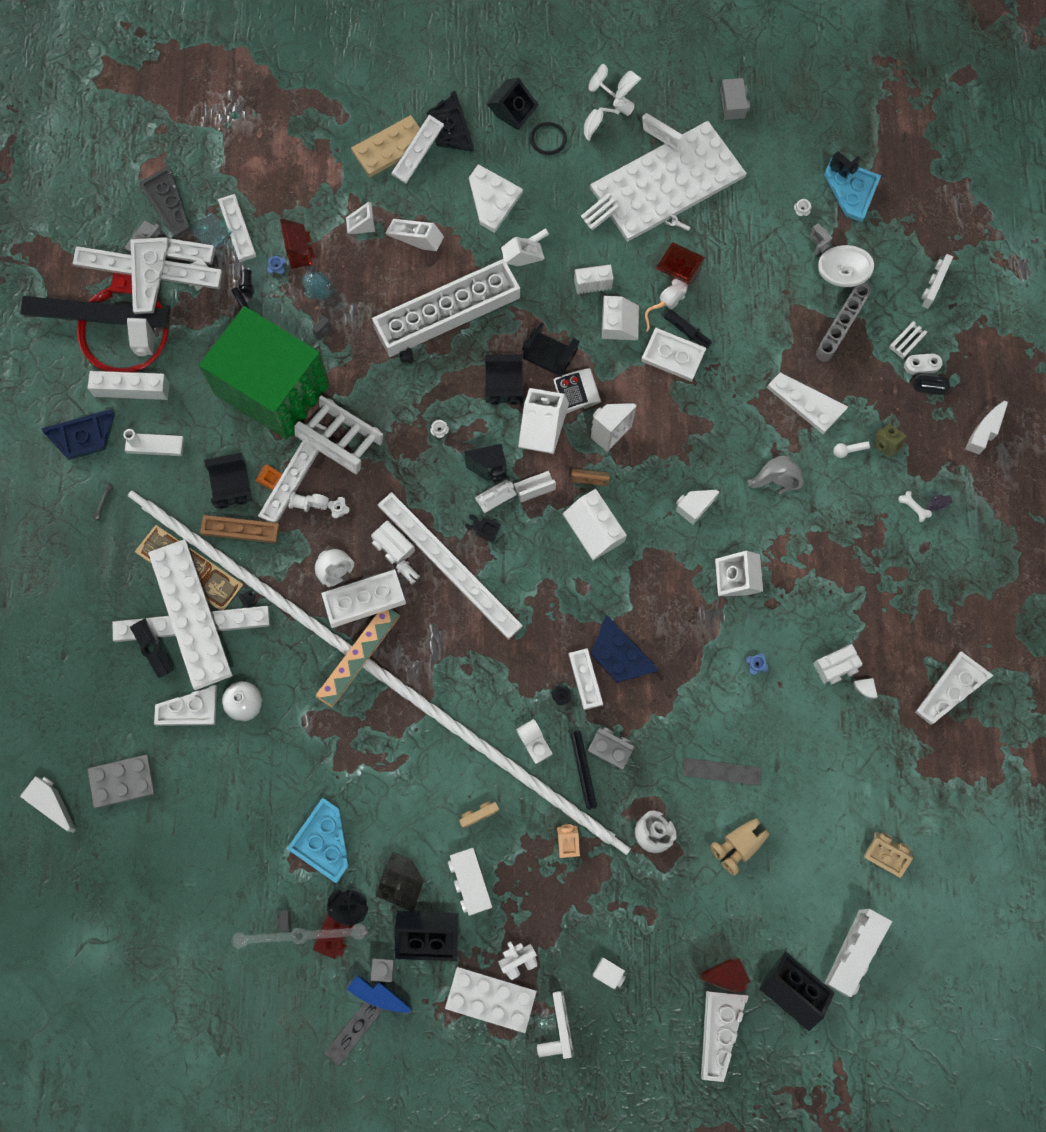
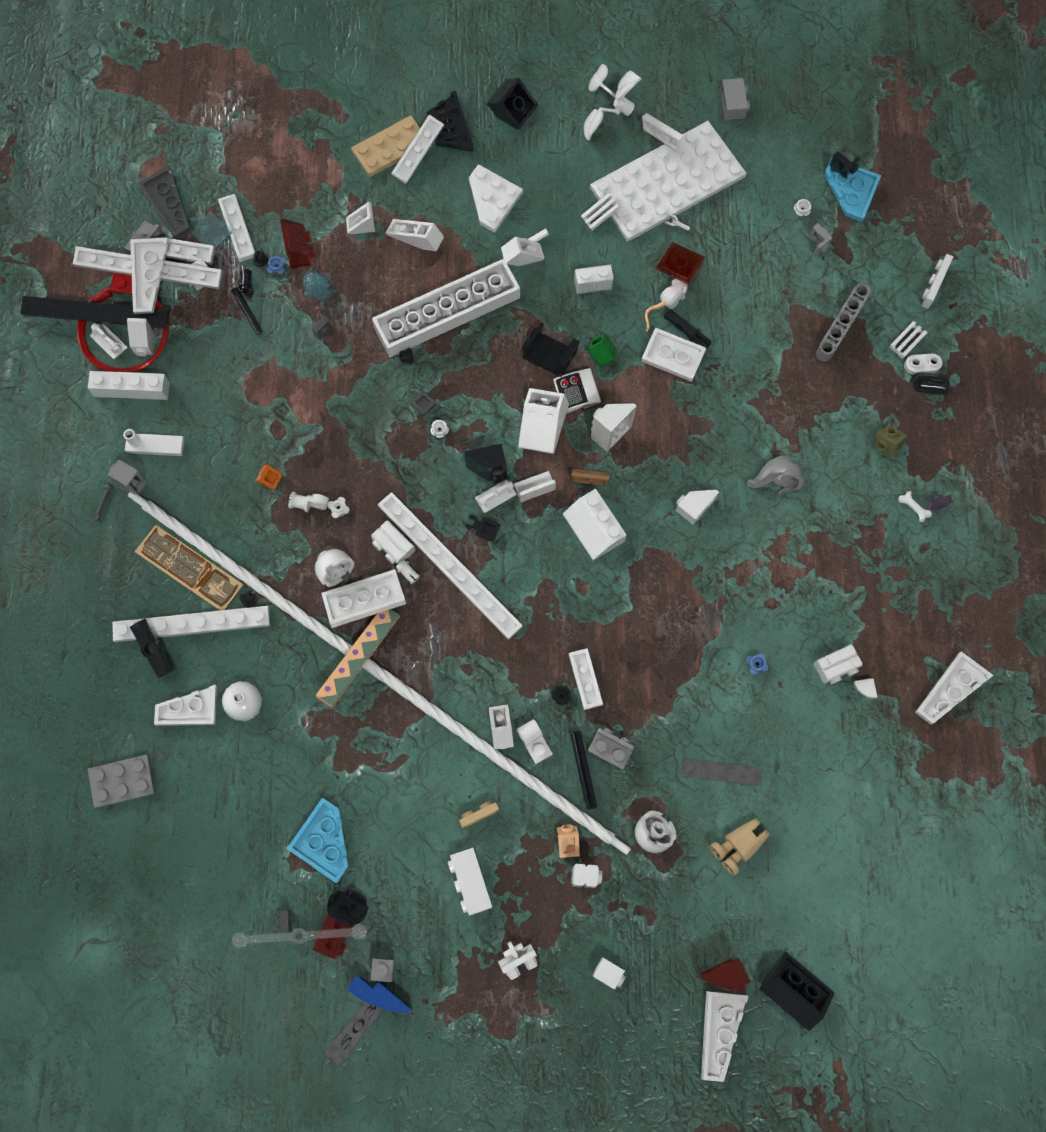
(47, 800): white slope -> none
(81, 435): dark blue wing -> none
(107, 340): none -> white hinge
(127, 478): none -> light grey brick
(190, 614): white plate -> none
(228, 480): black panel -> none
(240, 529): medium nougat plate -> none
(260, 259): none -> black piece
(265, 372): green piece -> none
(290, 480): white tile -> none
(336, 451): white fence -> none
(400, 882): clear smoke slope -> none
(423, 403): none -> dark grey plate
(426, 935): black slope -> none
(490, 999): white plate -> none
(501, 727): none -> white slope
(504, 379): black panel -> none
(549, 124): black tyre -> none
(565, 1045): white piece -> none
(586, 876): none -> white brick
(602, 349): none -> green panel
(619, 318): white slope -> none
(619, 654): dark blue wing -> none
(739, 574): white slope -> none
(808, 403): white wing -> none
(841, 450): white bar -> none
(846, 266): white dish -> none
(857, 952): white wedge -> none
(889, 854): tan bracket -> none
(987, 429): white slope -> none

